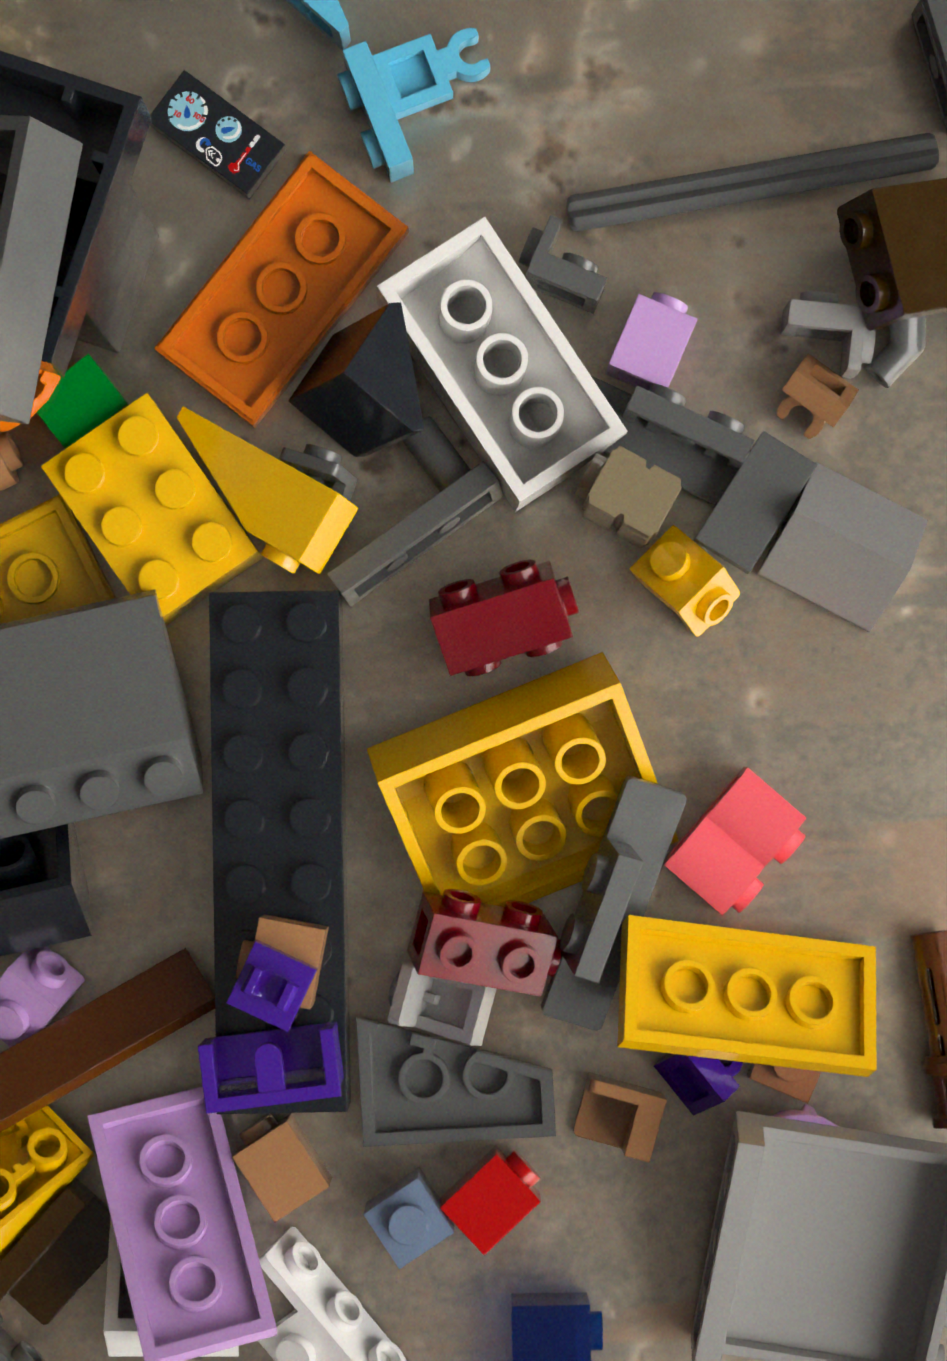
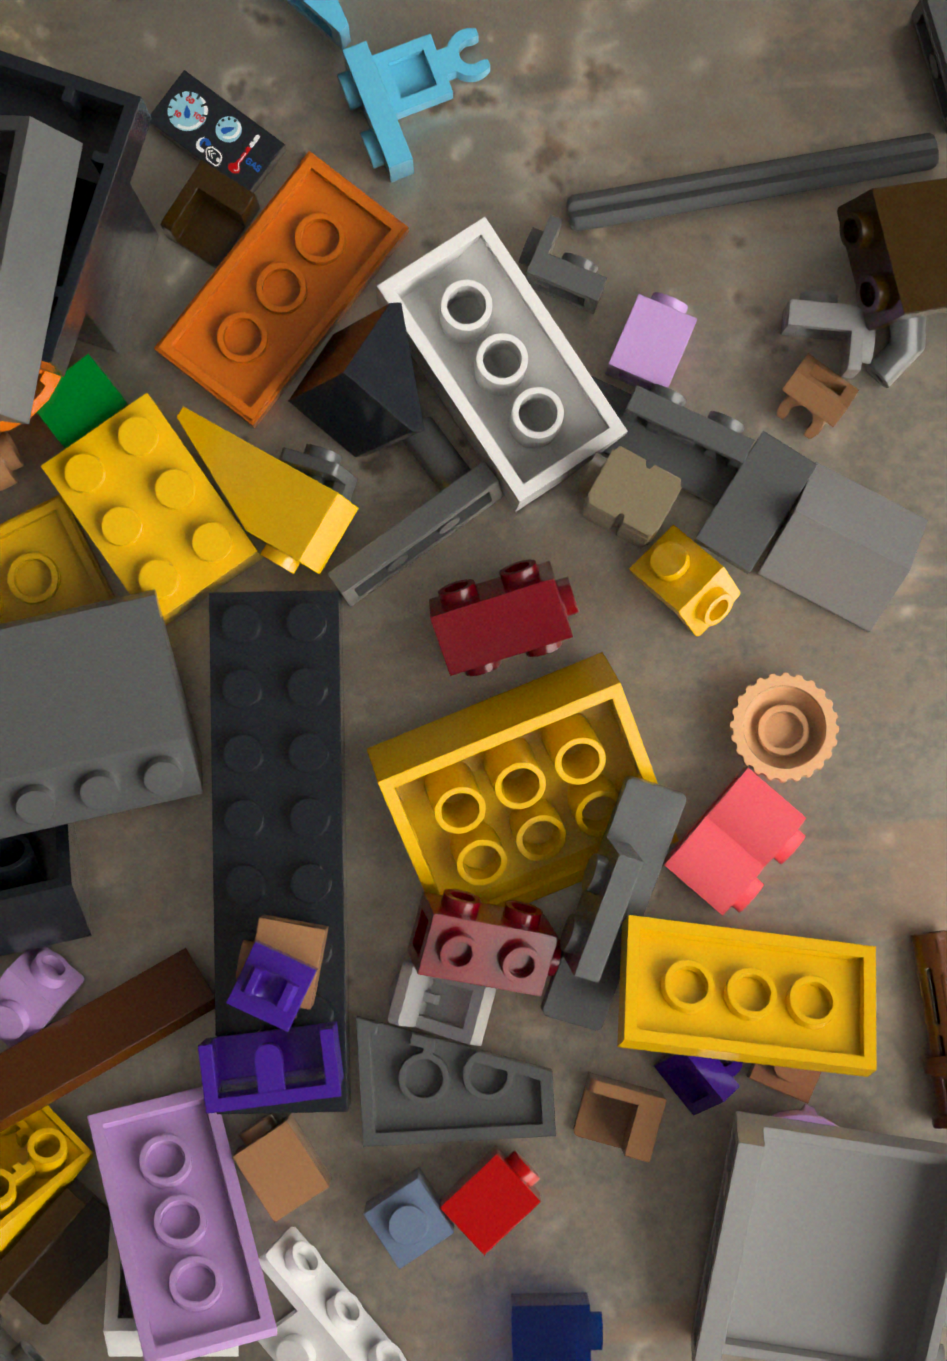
(210, 214): none -> dark brown panel
(784, 727): none -> light nougat hat

